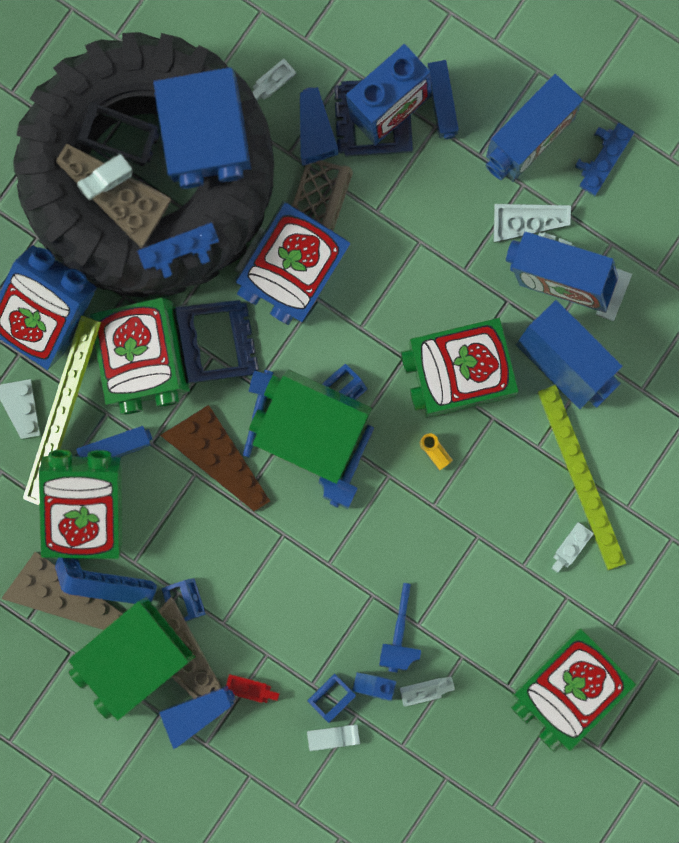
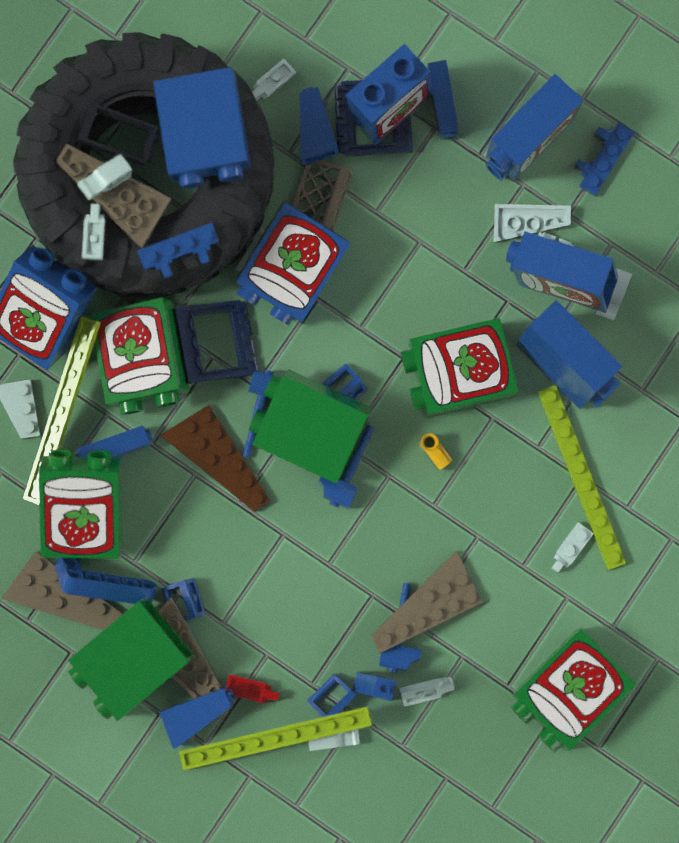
(93, 234): none -> light aqua hinge
(275, 738): none -> lime plate
(435, 601): none -> dark tan wing

